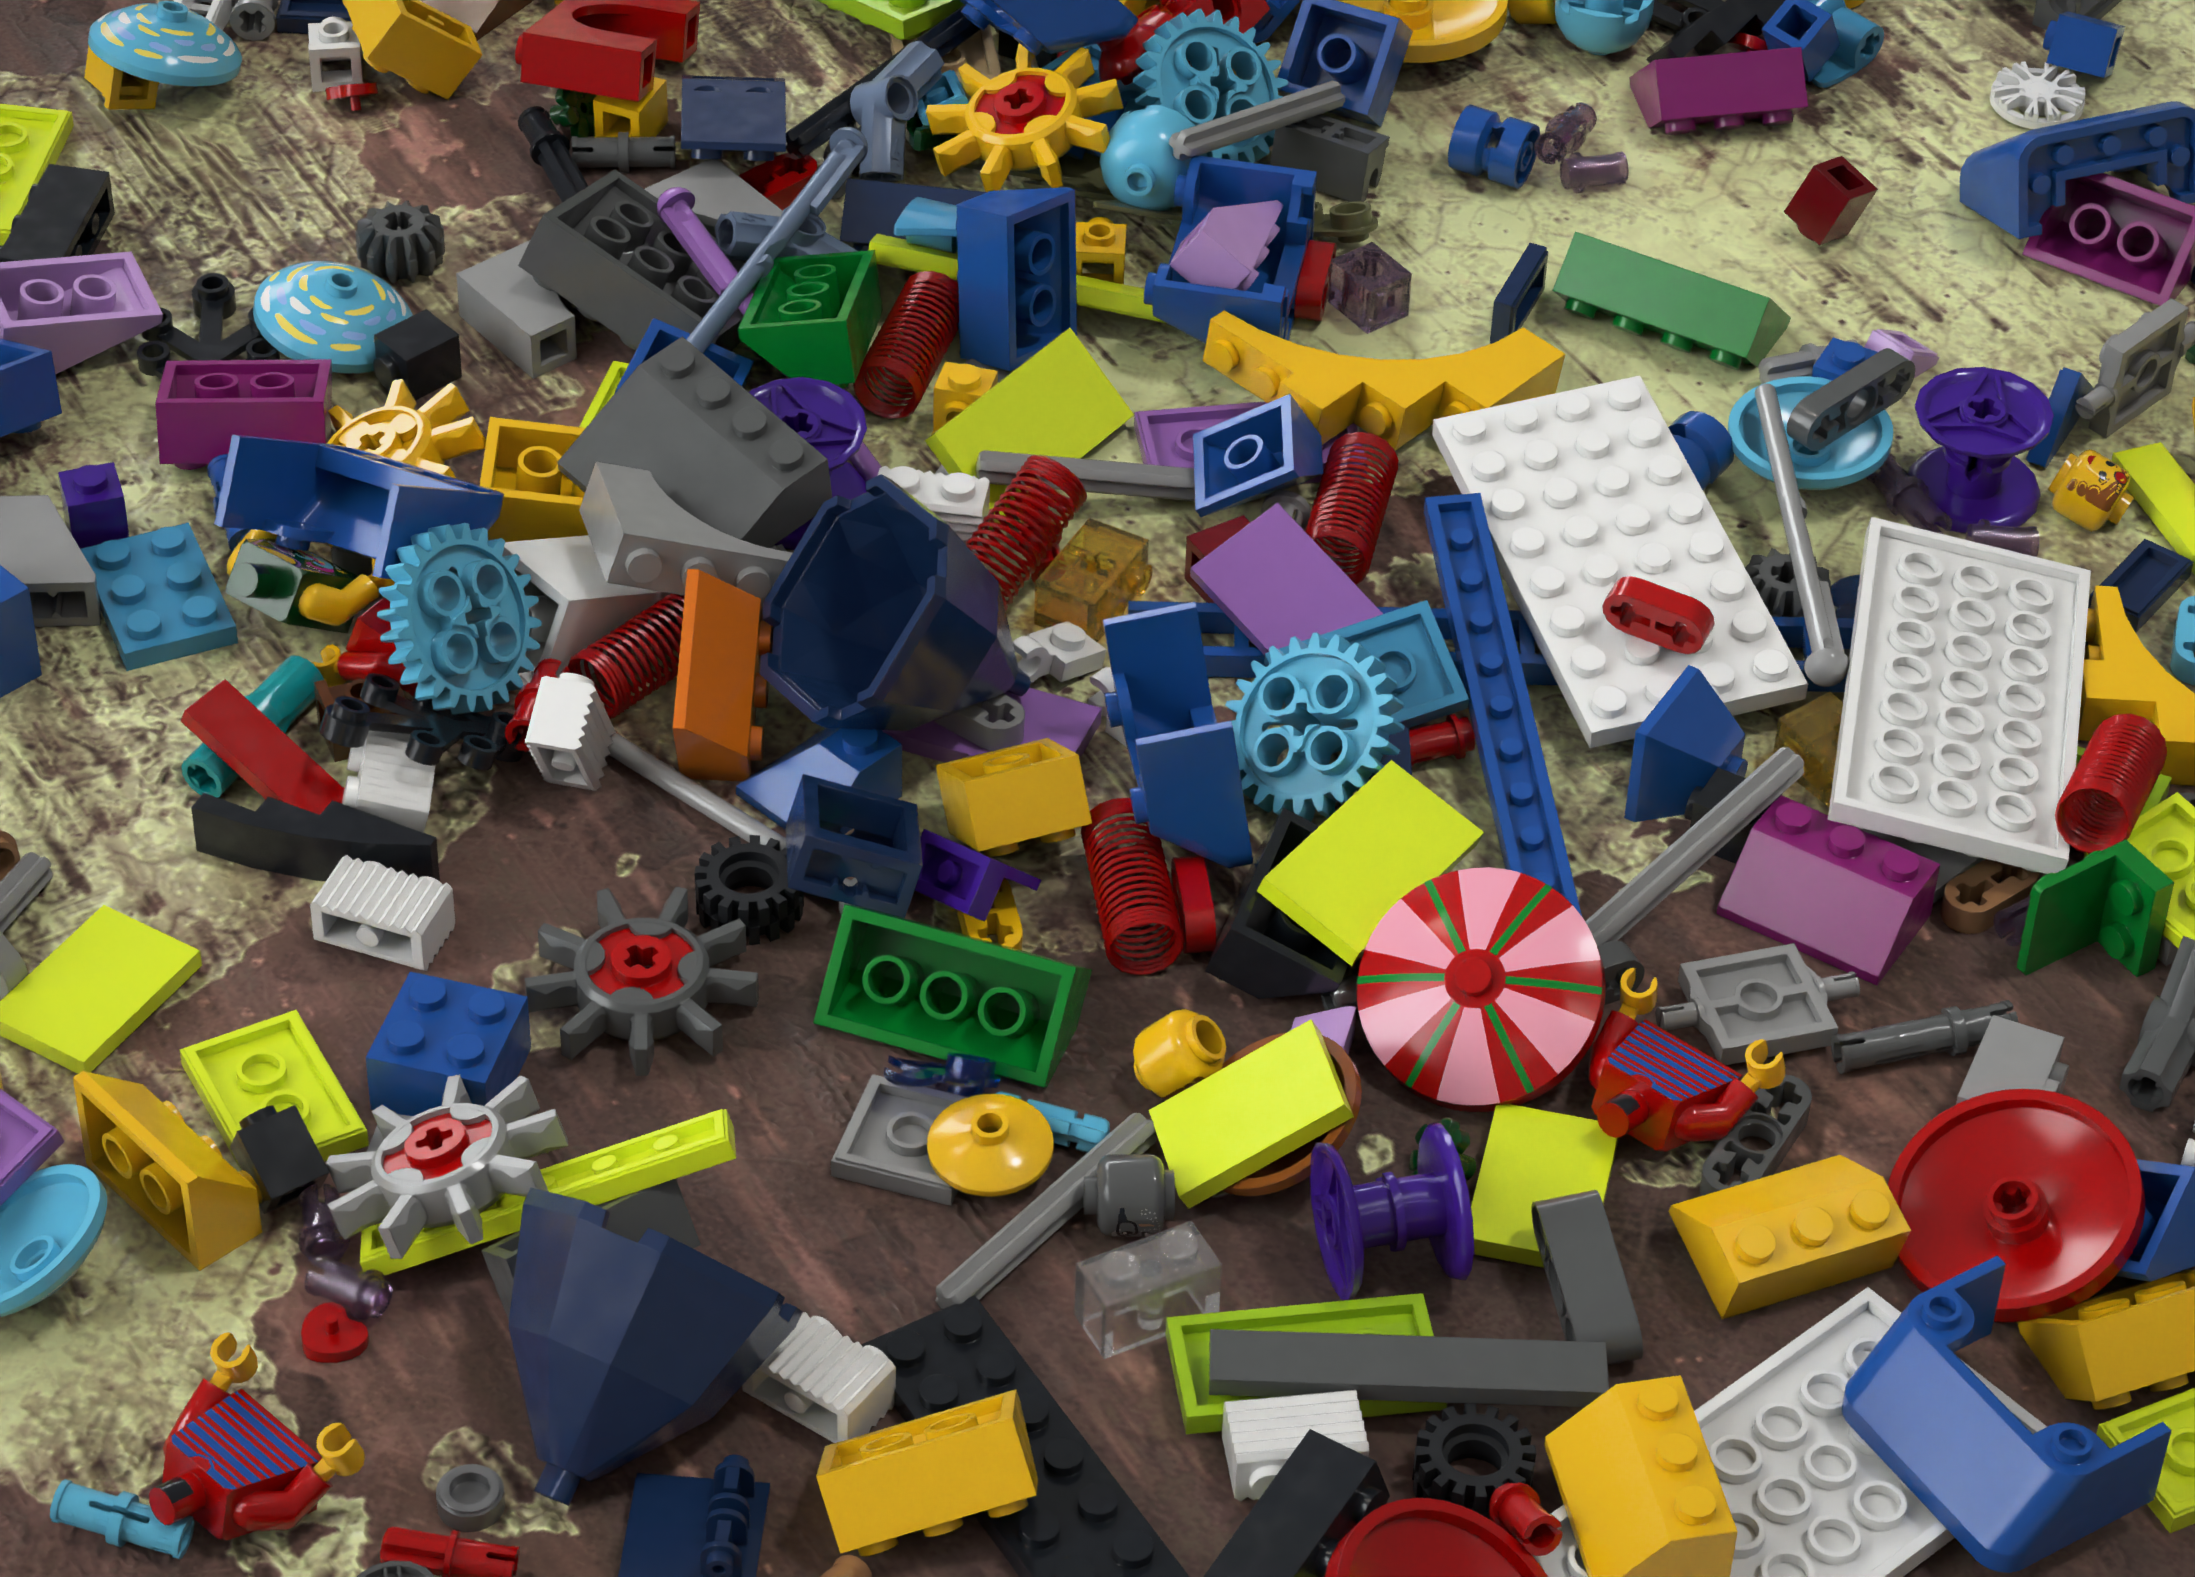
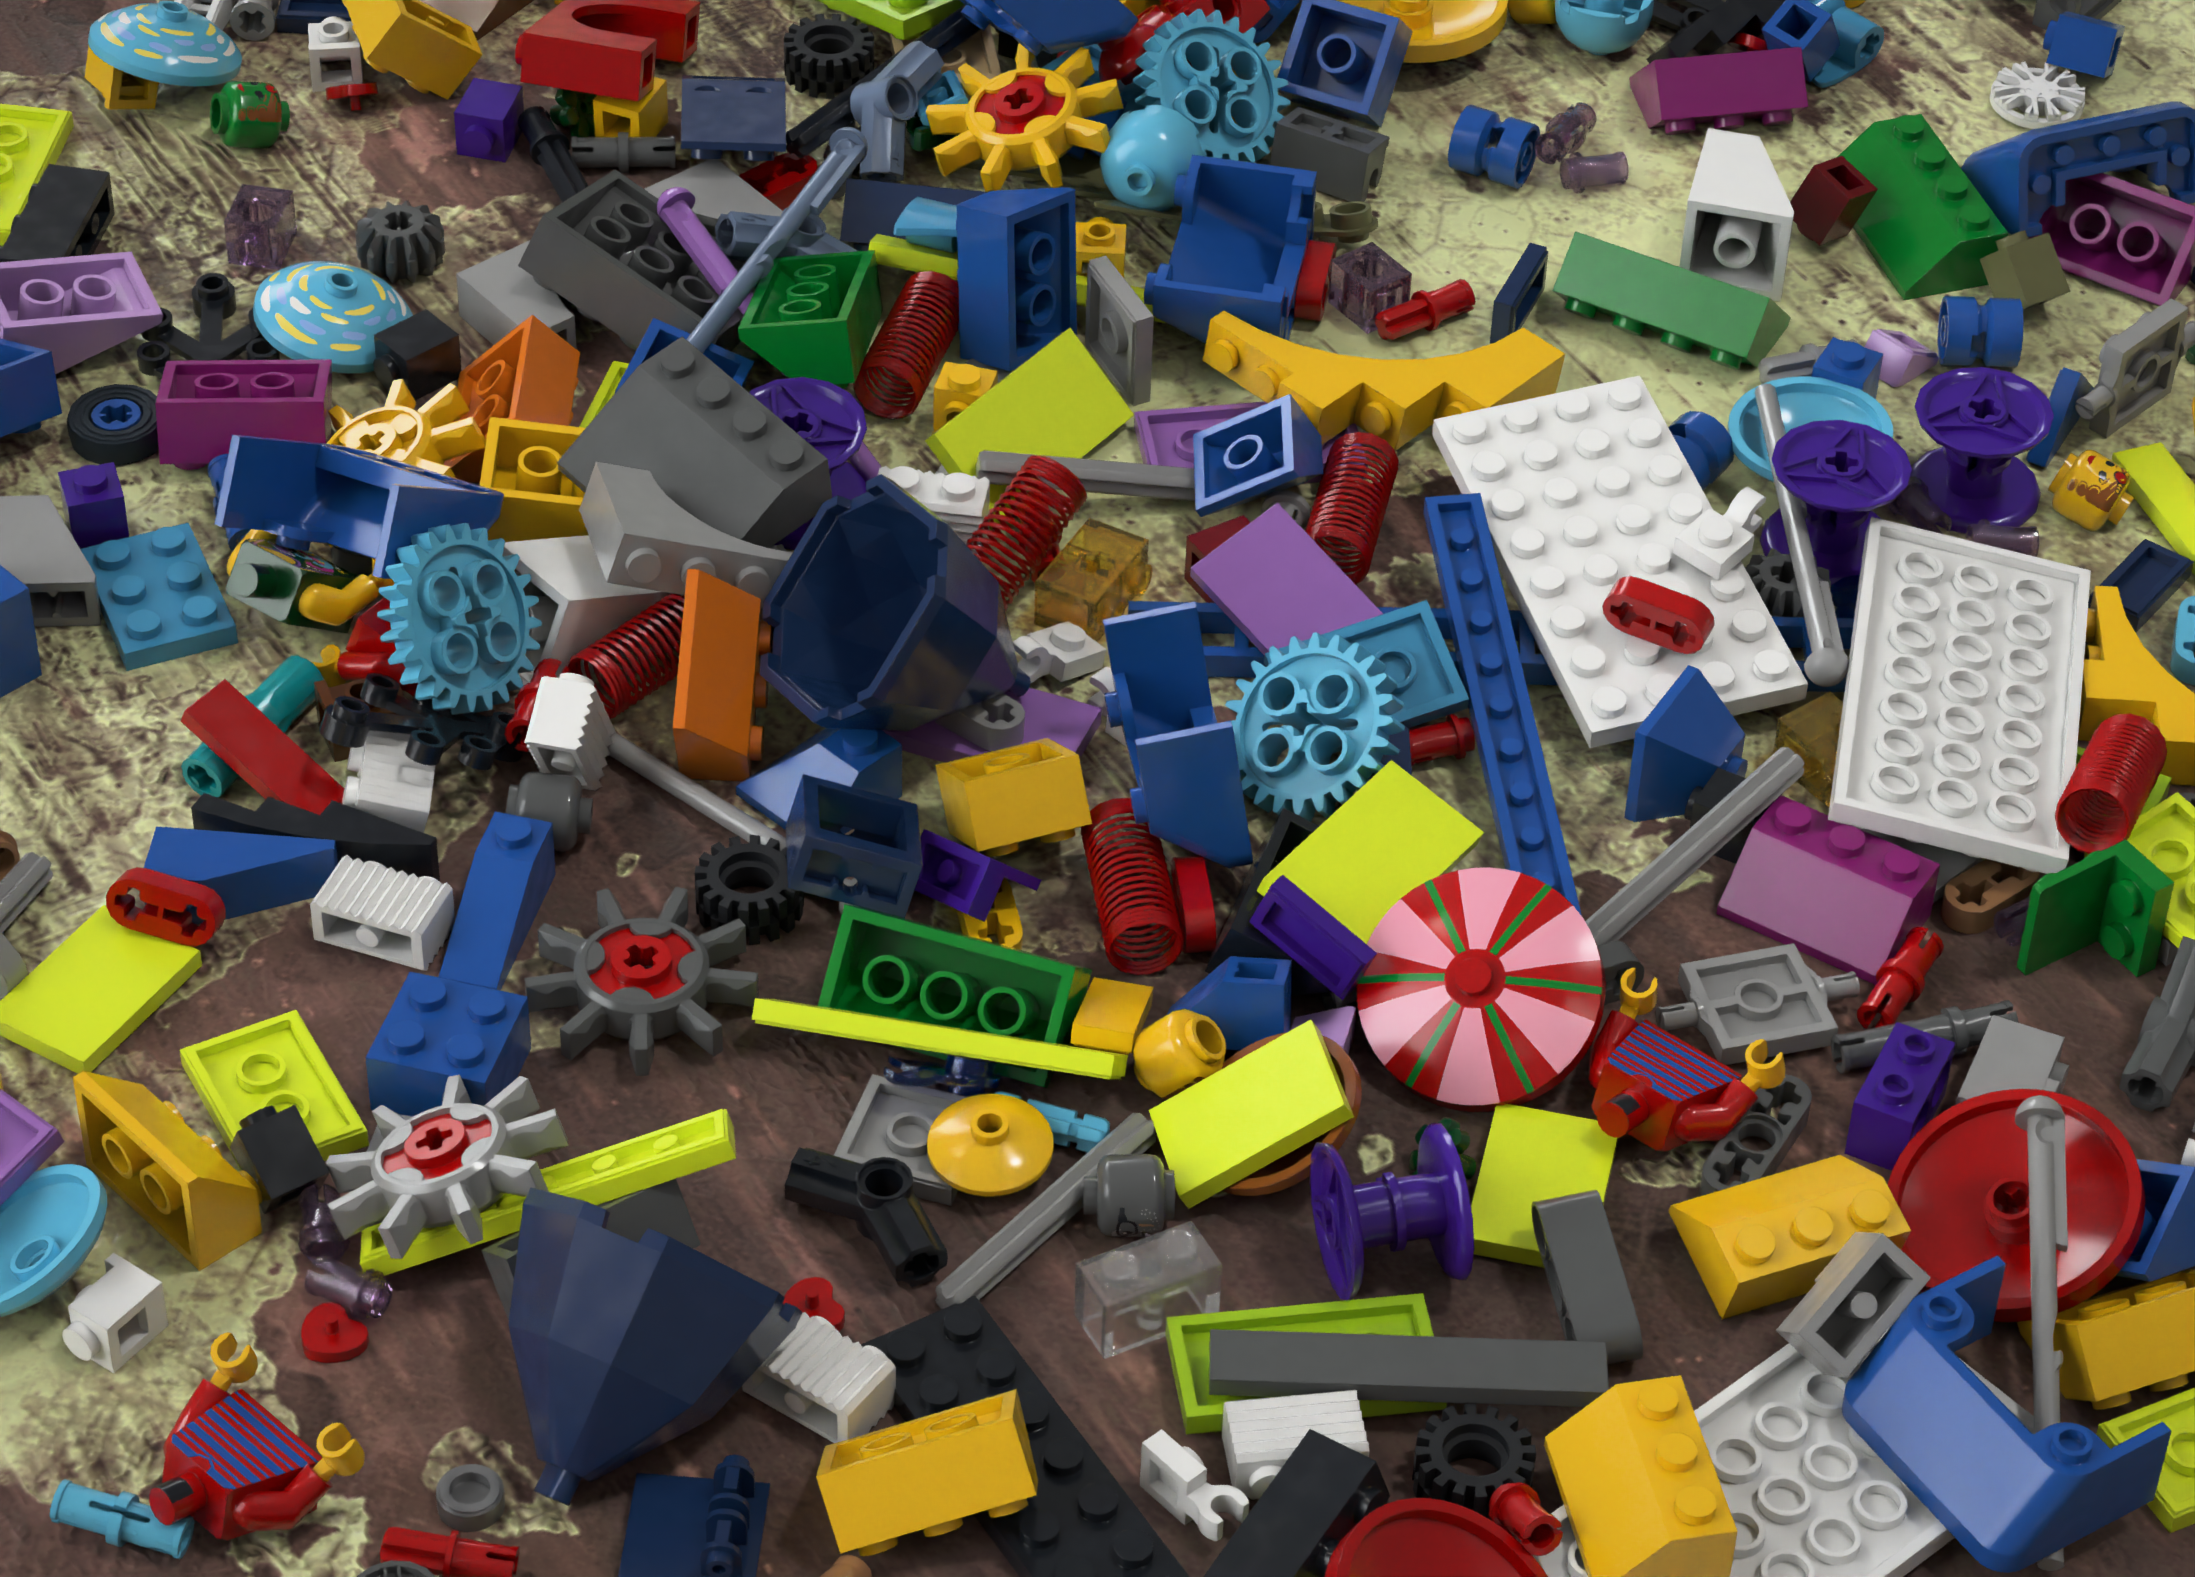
(114, 424): none -> black bush
(116, 1315): none -> white brick
(166, 906): none -> red beam
(244, 868): none -> blue slope
(249, 114): none -> green head
(260, 226): none -> brick
(488, 120): none -> dark purple brick
(500, 900): none -> blue slope
(519, 378): none -> orange slope
(554, 800): none -> dark grey head
(816, 1299): none -> red piece
(827, 54): none -> black tyre
(879, 1201): none -> black piece
(940, 1038): none -> neon yellow tile
(1111, 1015): none -> yellow tile
(1119, 330): none -> light grey tile
(1178, 1482): none -> white plate
(1228, 245): lavender slope -> none
(1244, 998): none -> blue slope
(1256, 120): light grey axle -> none
(1312, 937): none -> dark purple tile
(1425, 310): none -> red axle
(1718, 541): none -> white plate
(1737, 216): none -> white slope
(1841, 476): none -> dark purple piece
(1850, 399): dark grey beam -> none
(1853, 1303): none -> light grey hinge
(1899, 1095): none -> dark purple brick
(1900, 979): none -> red pin
(1927, 216): none -> green slope
(1980, 331): none -> blue wheel
(2025, 270): none -> olive brick
(2045, 1130): none -> light grey bar

